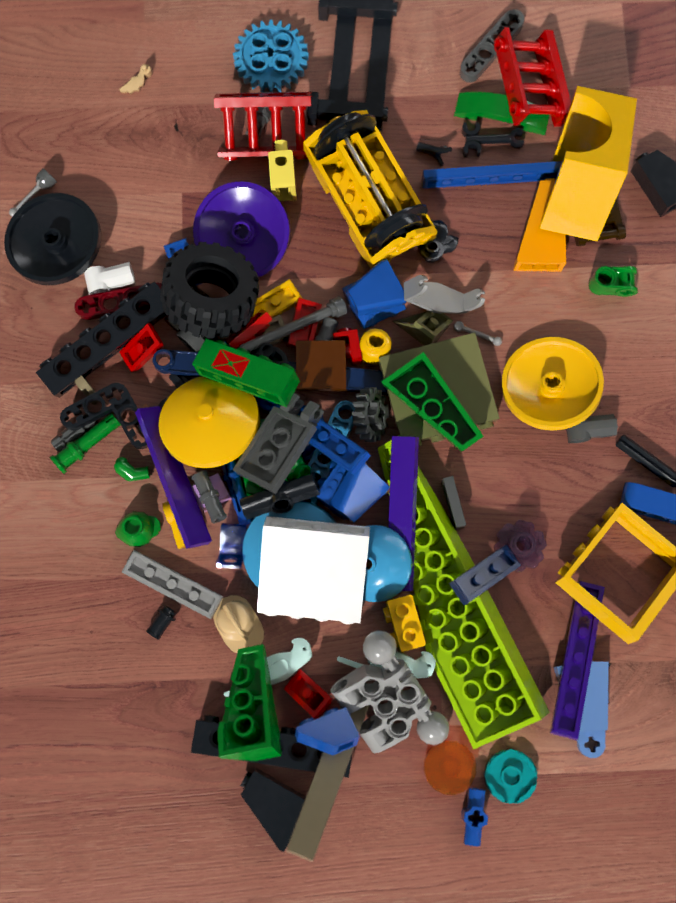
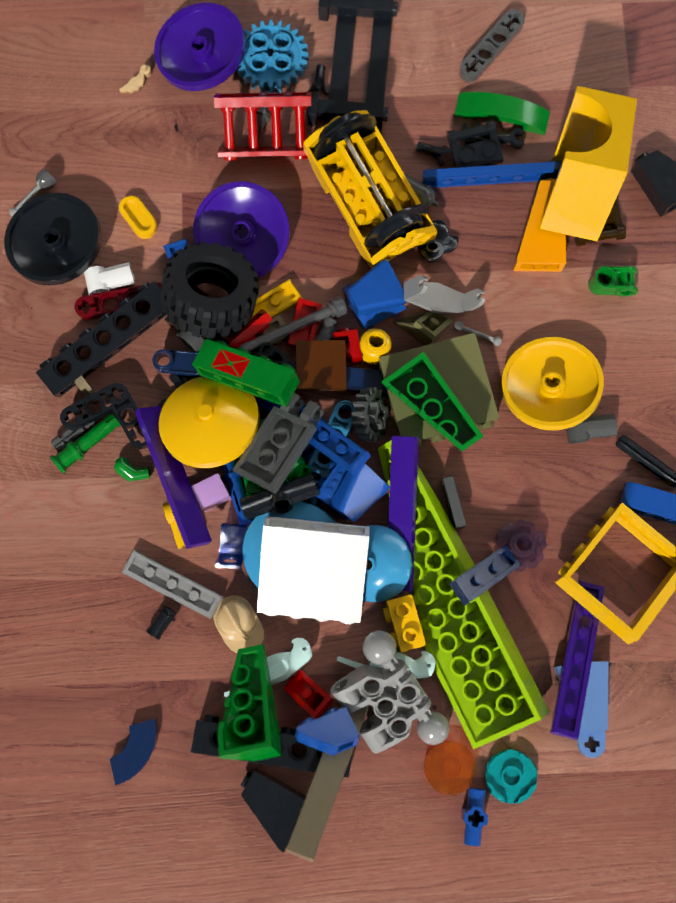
(137, 529): green piece -> none
(137, 751): none -> dark blue tile
(138, 217): none -> yellow tile
(141, 348): red slope -> none
(200, 46): none -> dark purple dish
(209, 496): dark grey pin -> none
(282, 171): light yellow torso -> none
(319, 80): none -> black bar
(424, 192): none -> dark grey piece
(479, 153): none -> black plate
(551, 71): red fence -> none

